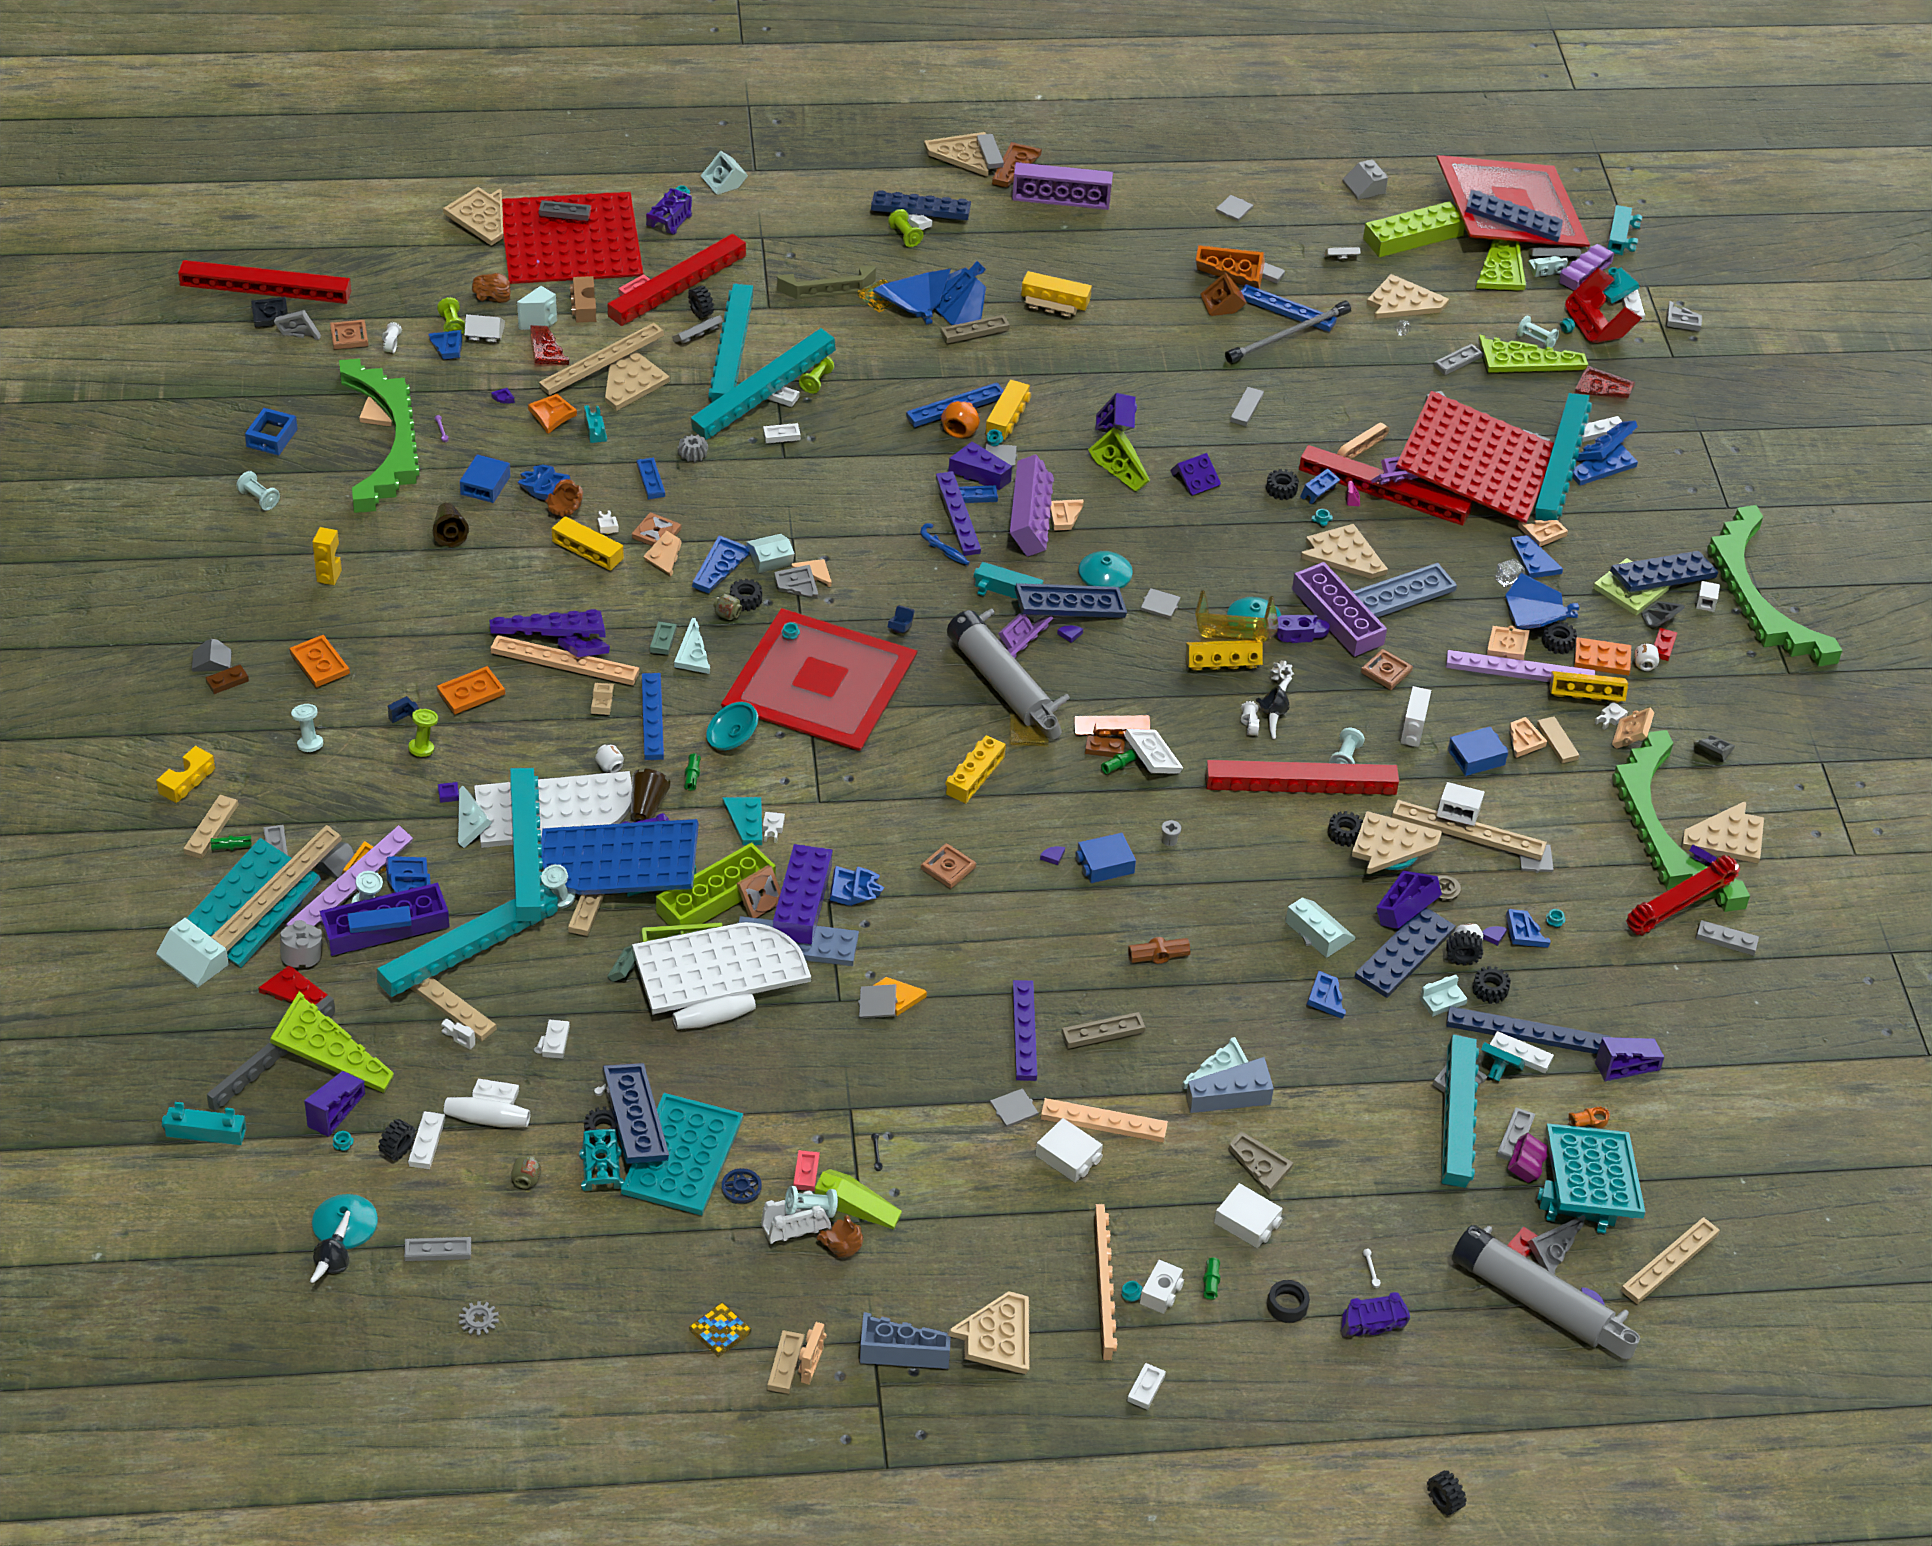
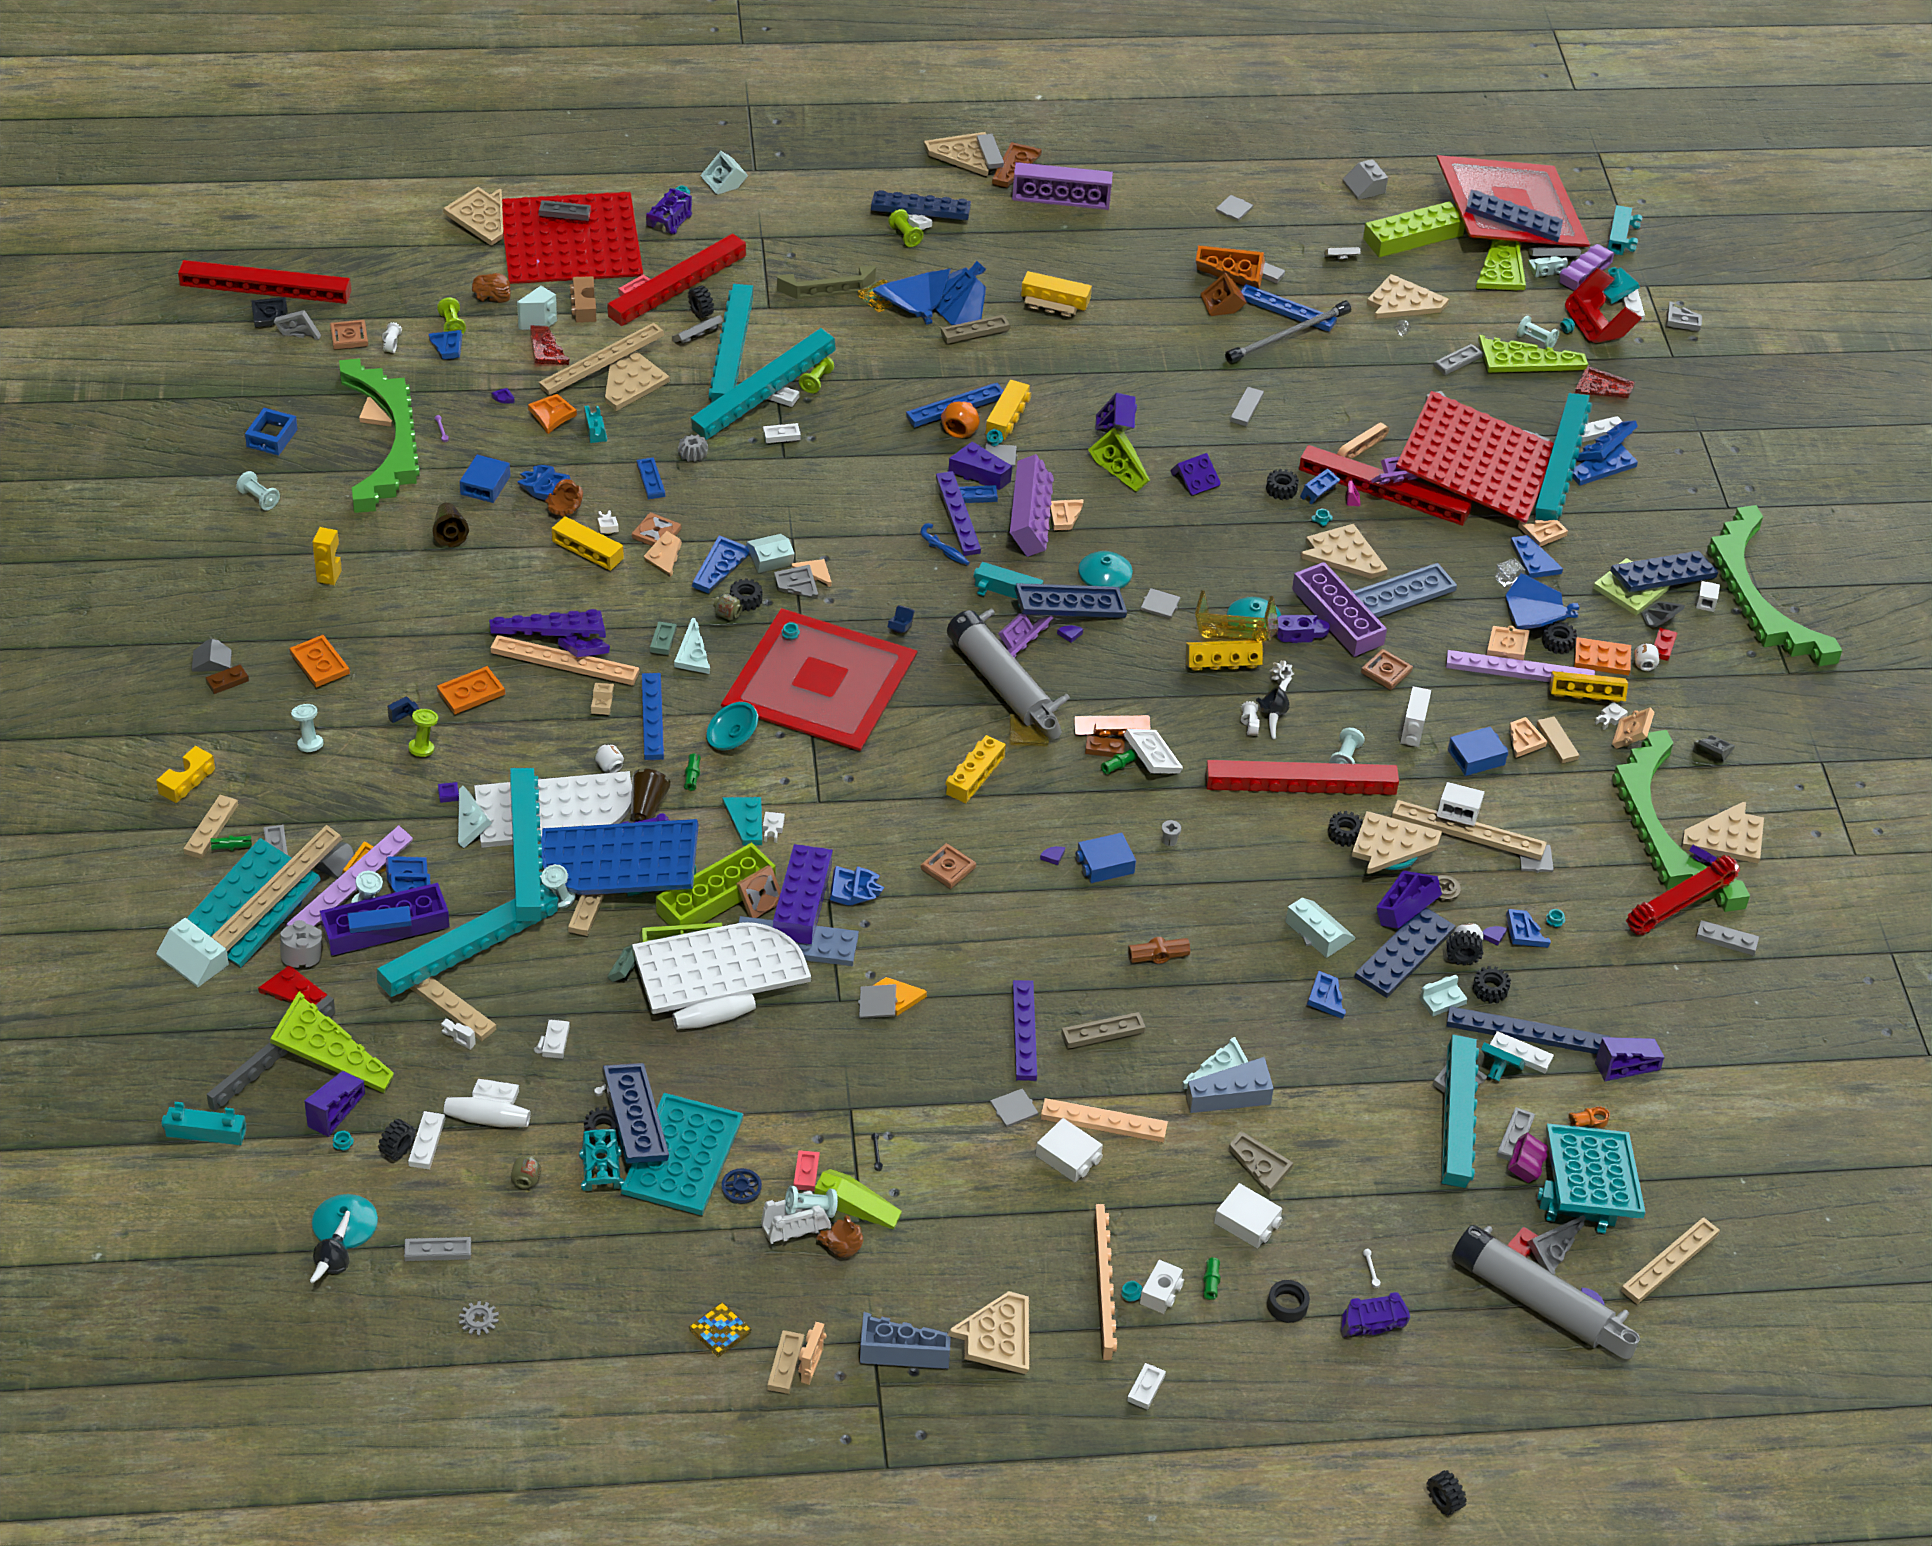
(484, 327): white slope -> none

